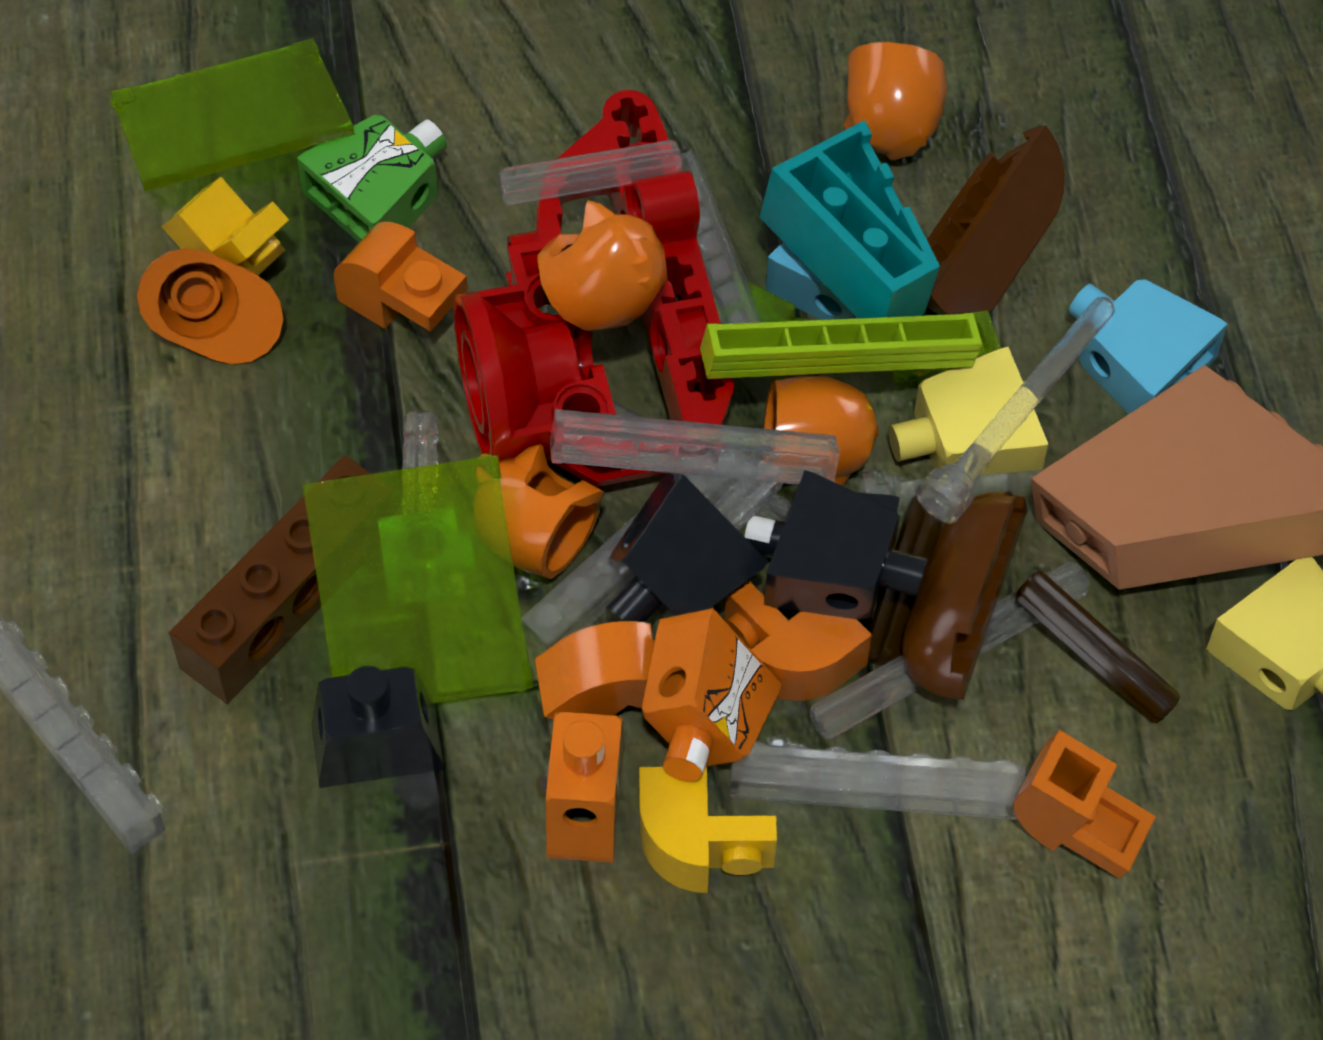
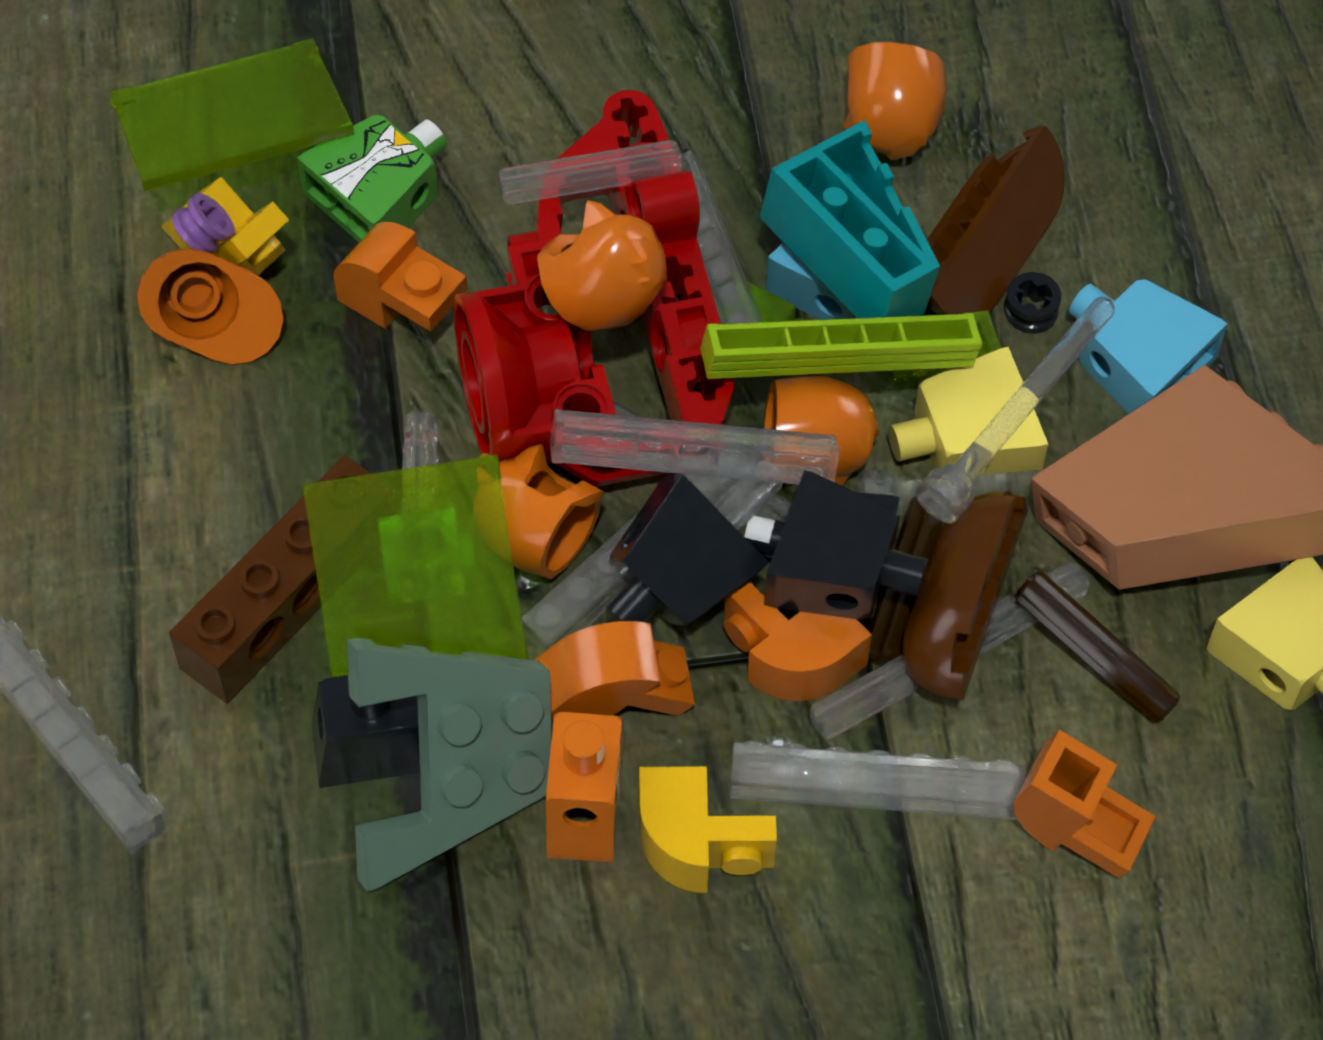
(203, 223): none -> medium lavender bush
(479, 747): none -> sand green wing
(705, 693): orange torso -> none
(1038, 288): none -> black bush

